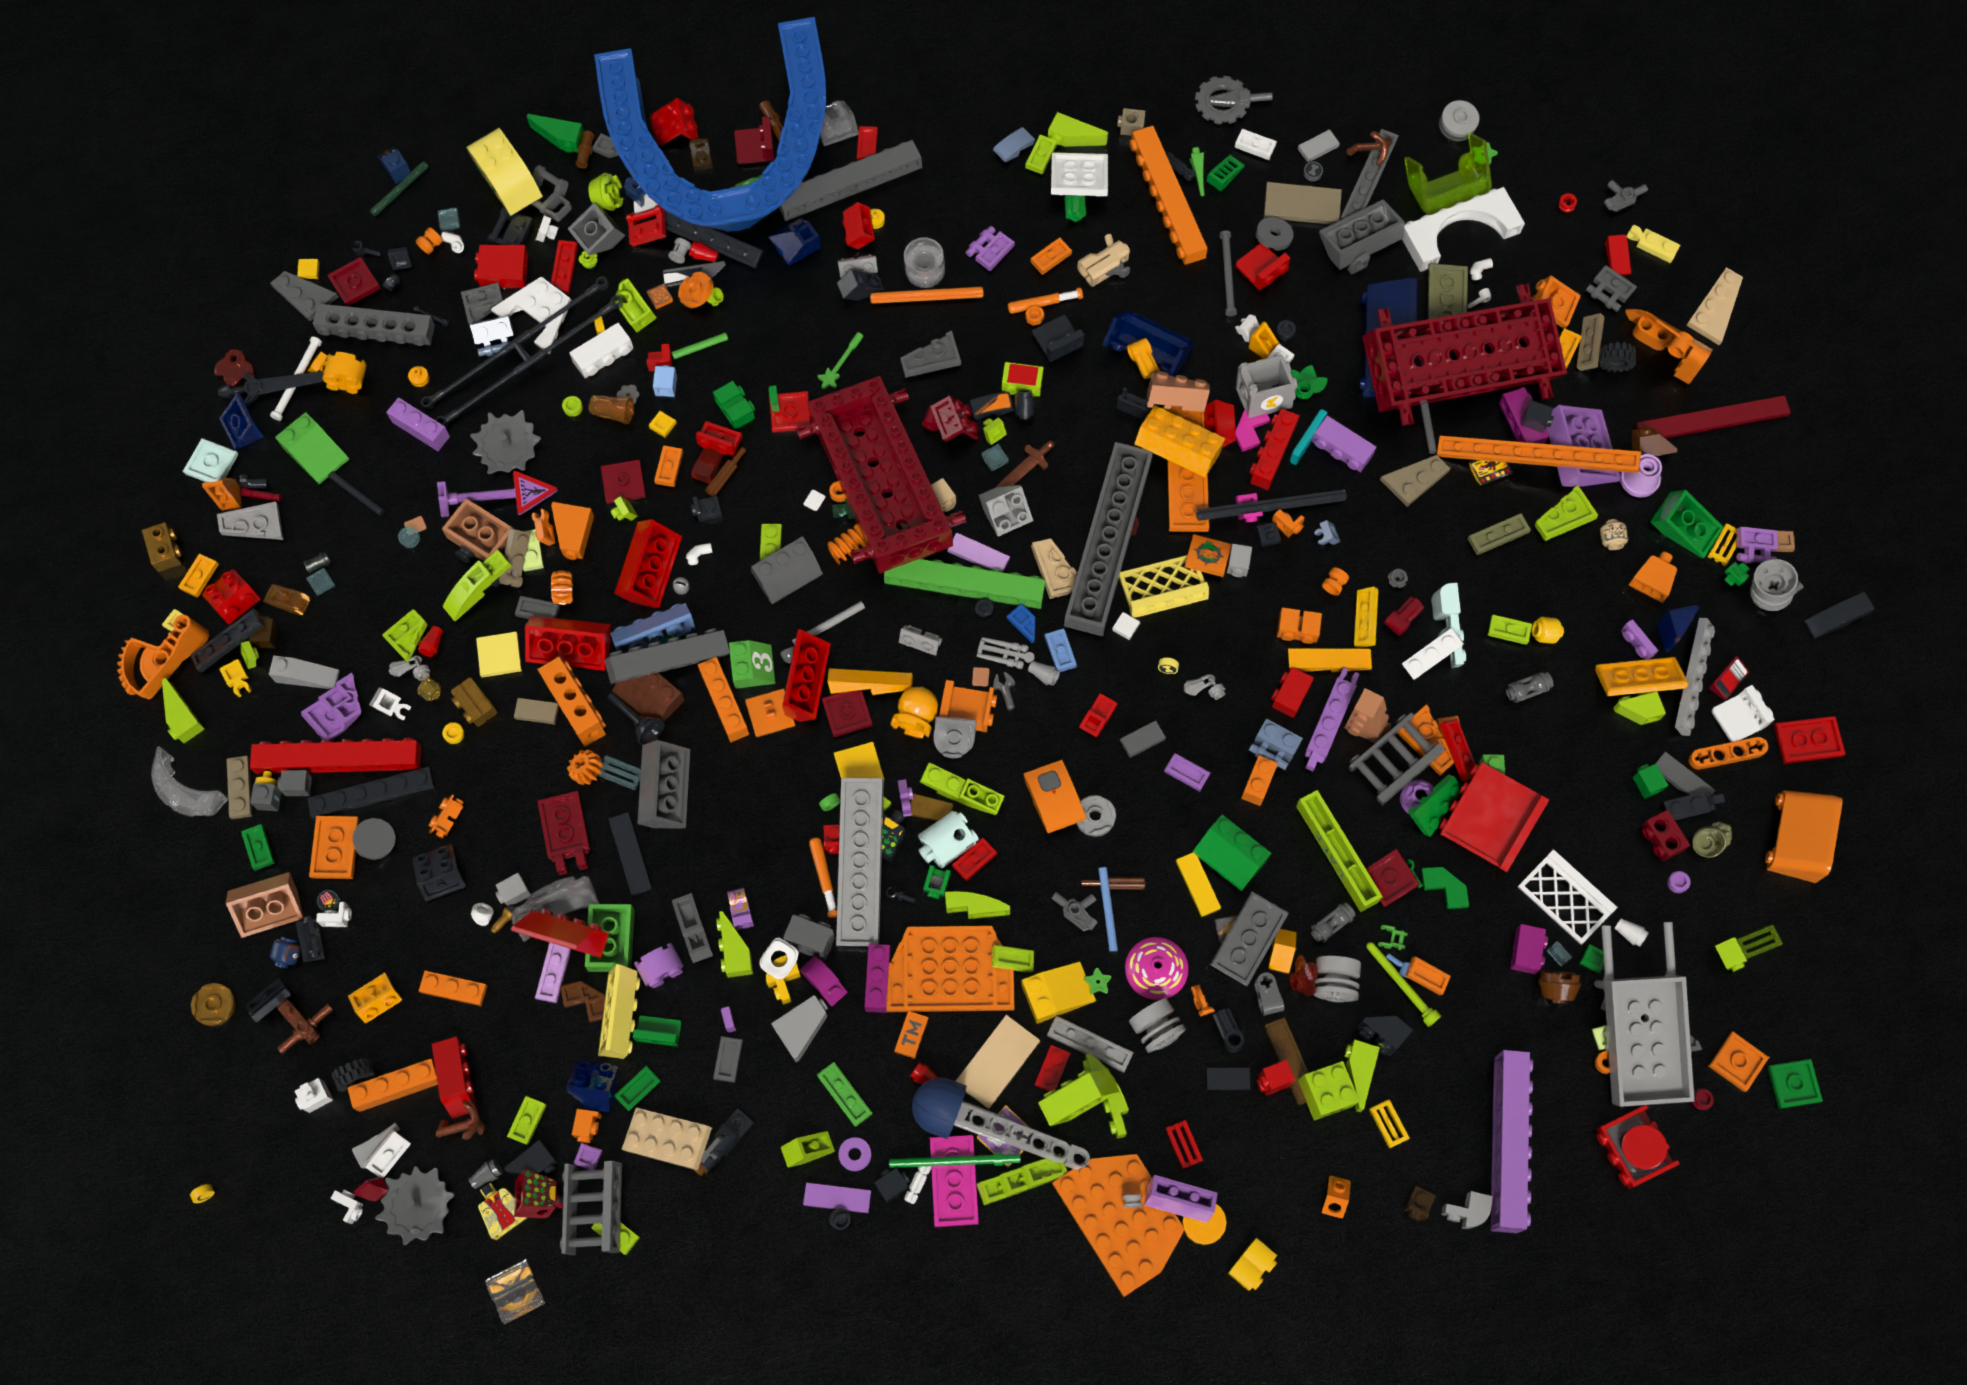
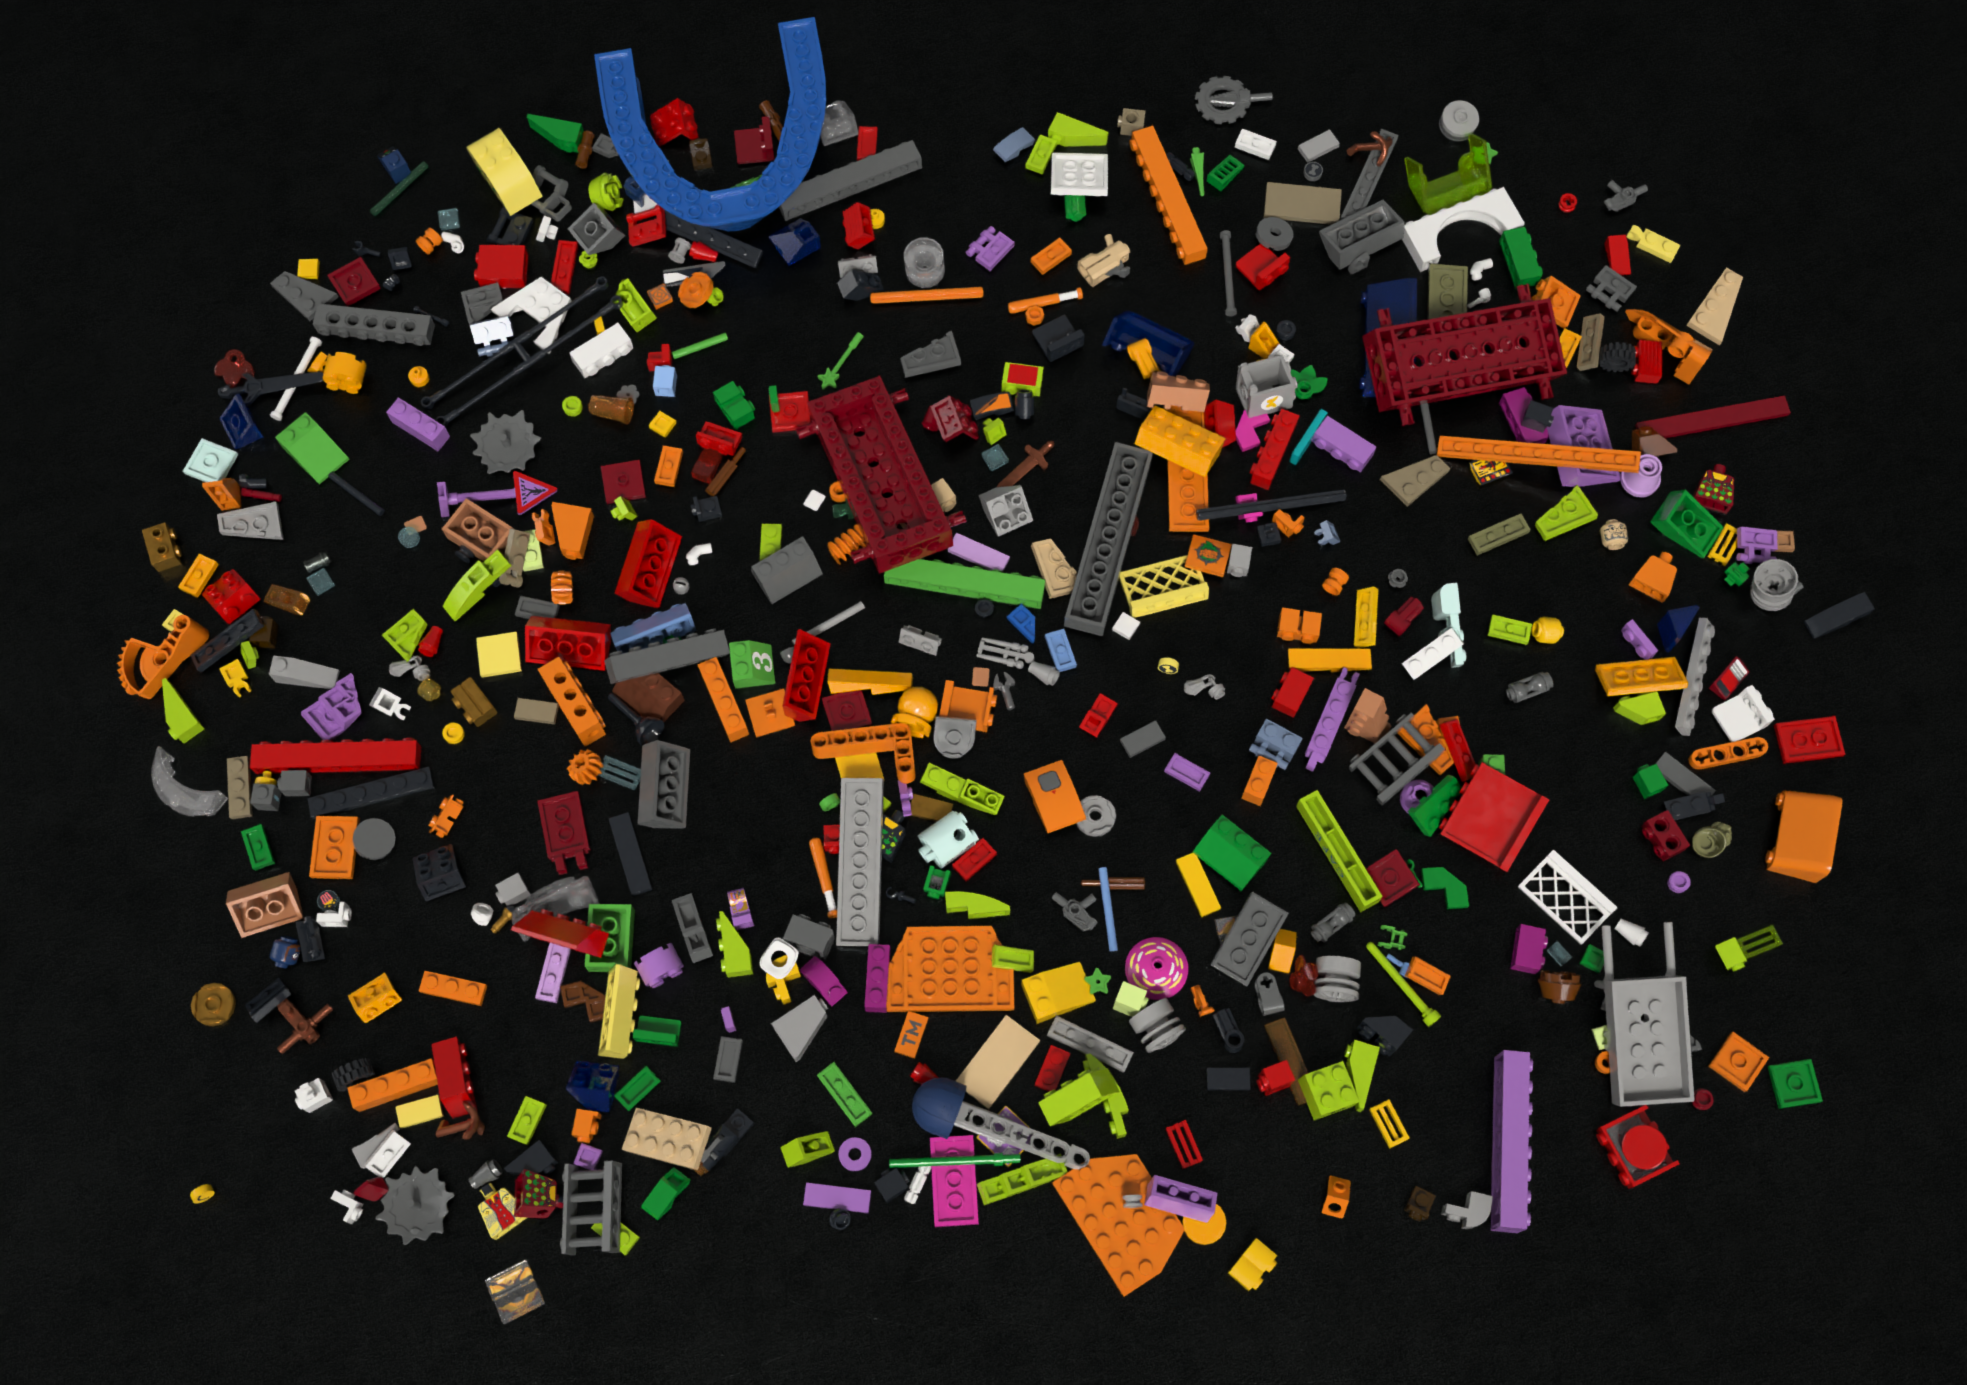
(419, 1111): none -> light yellow tile
(664, 1193): none -> green slope
(872, 744): none -> orange beam
(1130, 999): none -> yellowish green brick
(1520, 257): none -> green brick
(1648, 362): none -> red brick
(1715, 490): none -> dark red torso

